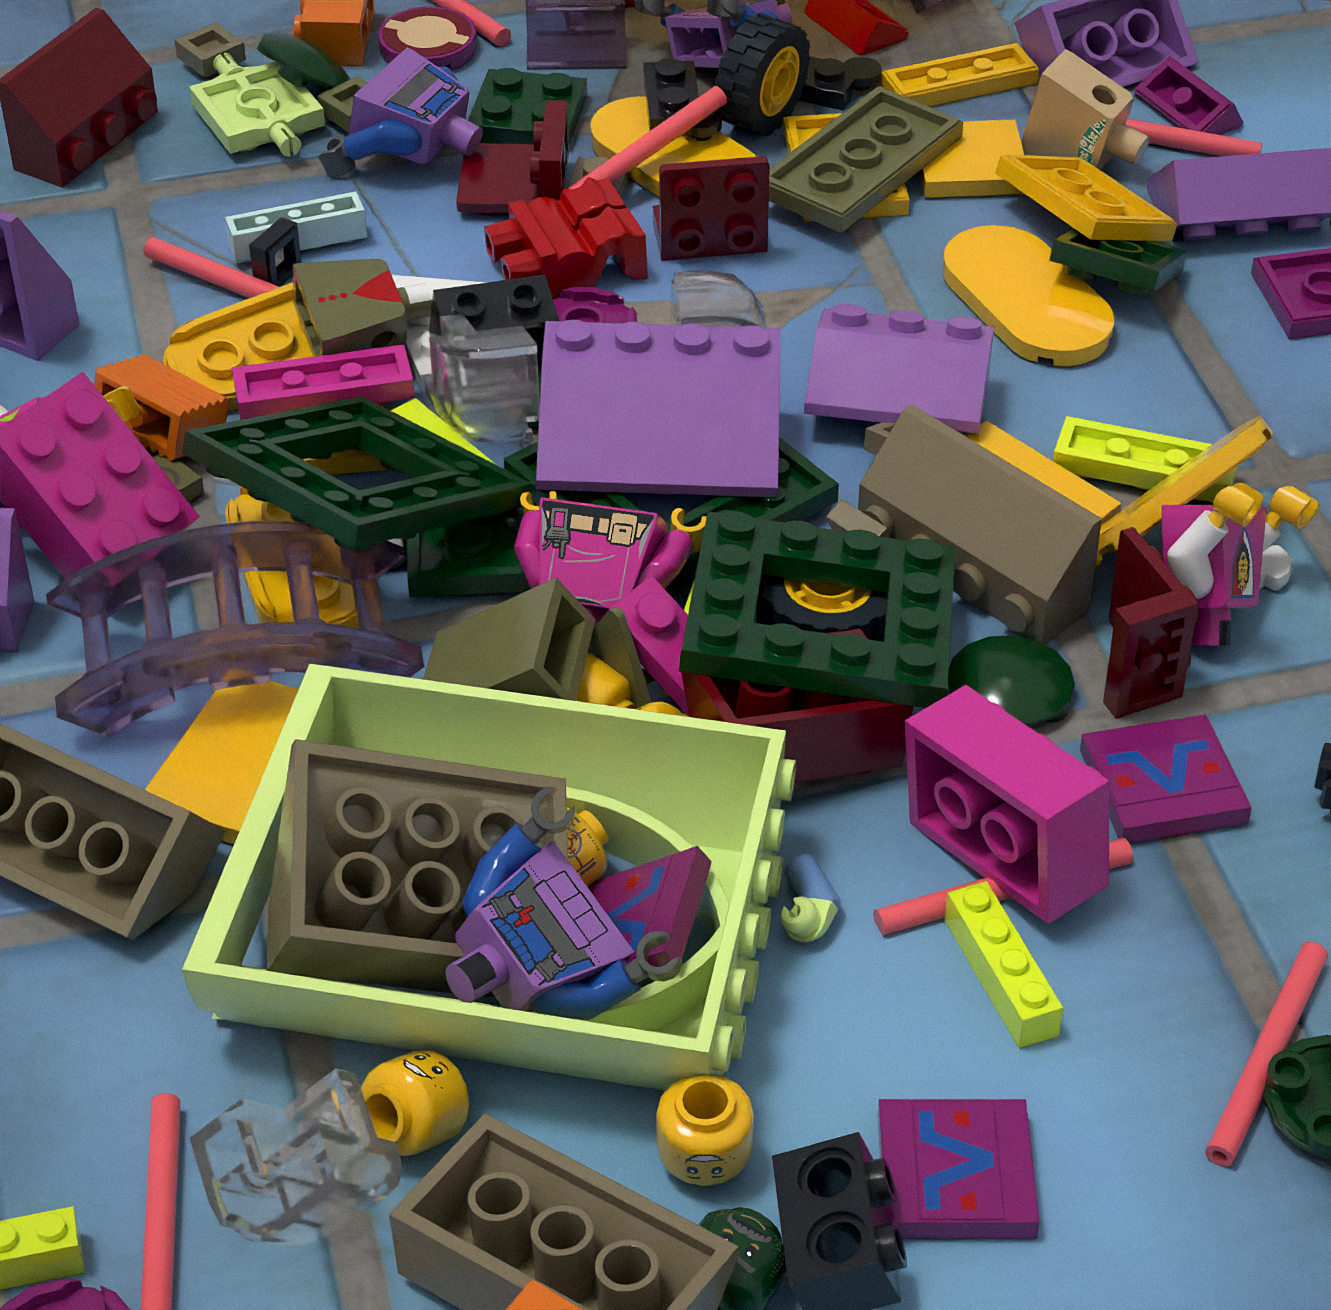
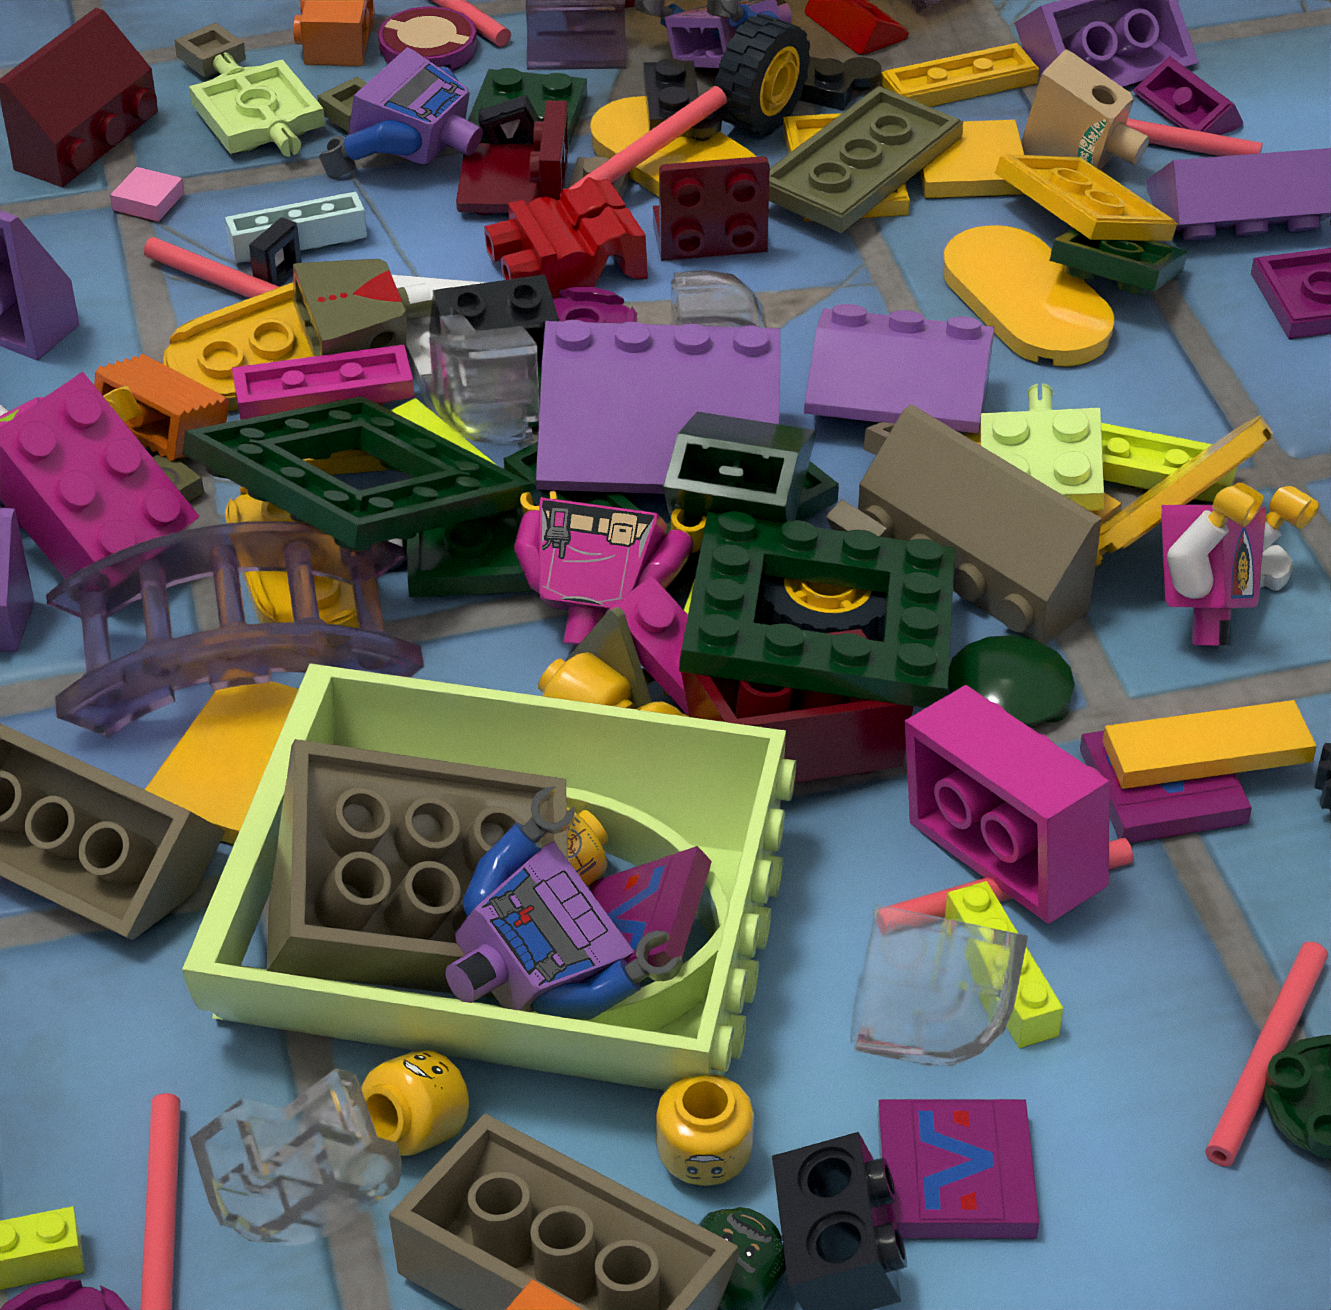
(147, 194): none -> bright pink tile
(302, 61): dark green dish -> none
(509, 122): none -> black tile
(518, 646): olive brick -> none
(737, 467): none -> dark green slope
(816, 900): arm -> none
(934, 988): none -> clear brick
(1051, 446): none -> yellowish green plate
(1151, 630): dark red bracket -> none
(1208, 744): none -> yellow tile

